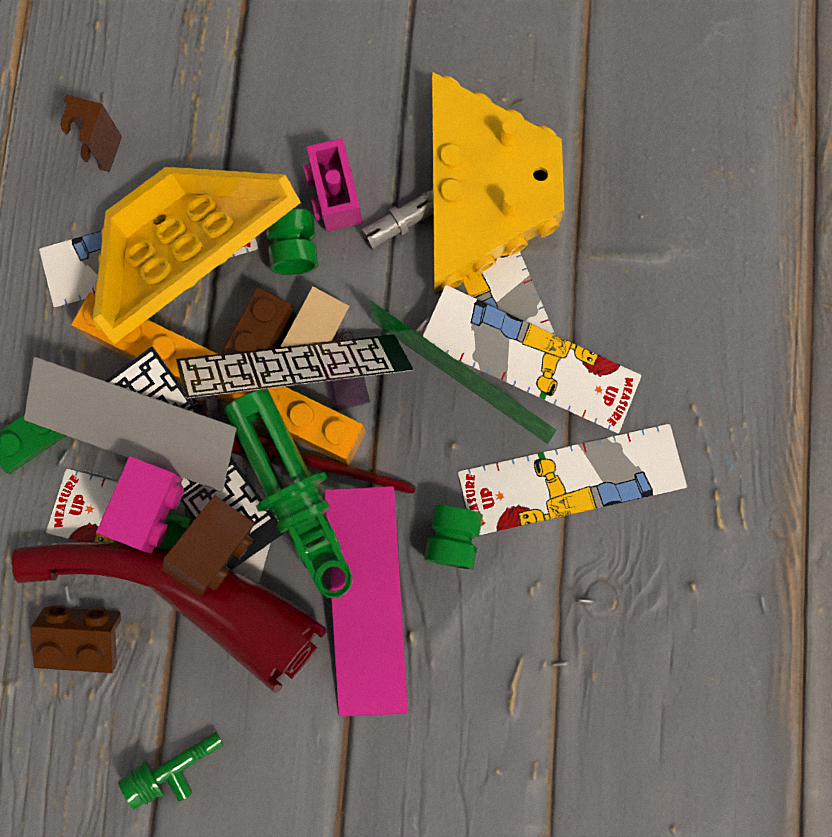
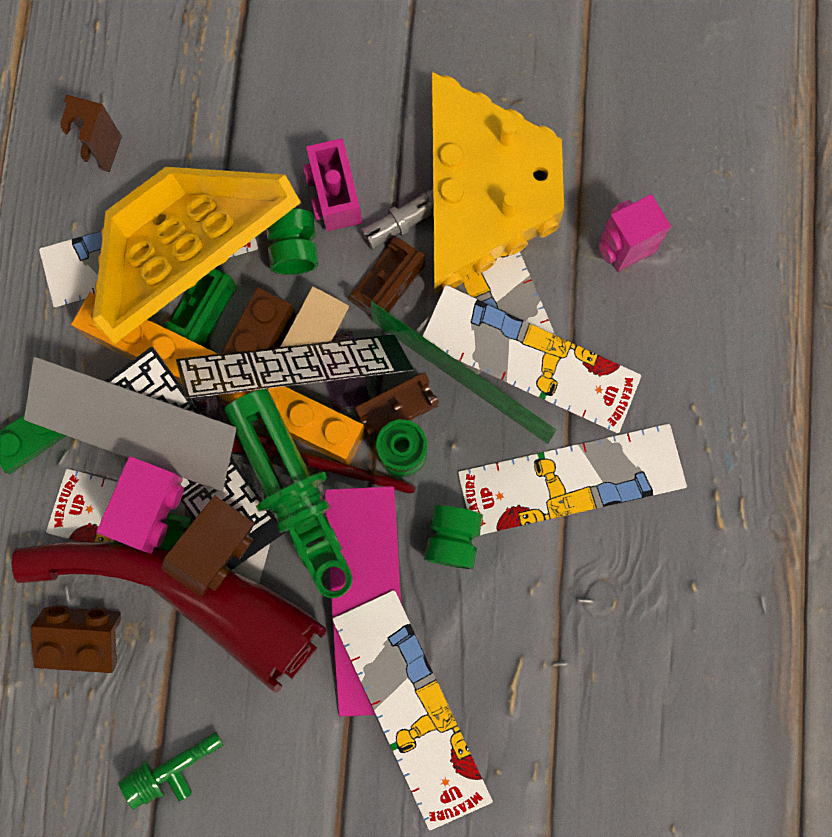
(202, 307): none -> green hinge
(389, 277): none -> reddish brown hinge
(402, 402): none -> reddish brown hinge
(402, 448): none -> green wheel
(412, 710): none -> sticker
(633, 232): none -> dark pink brick

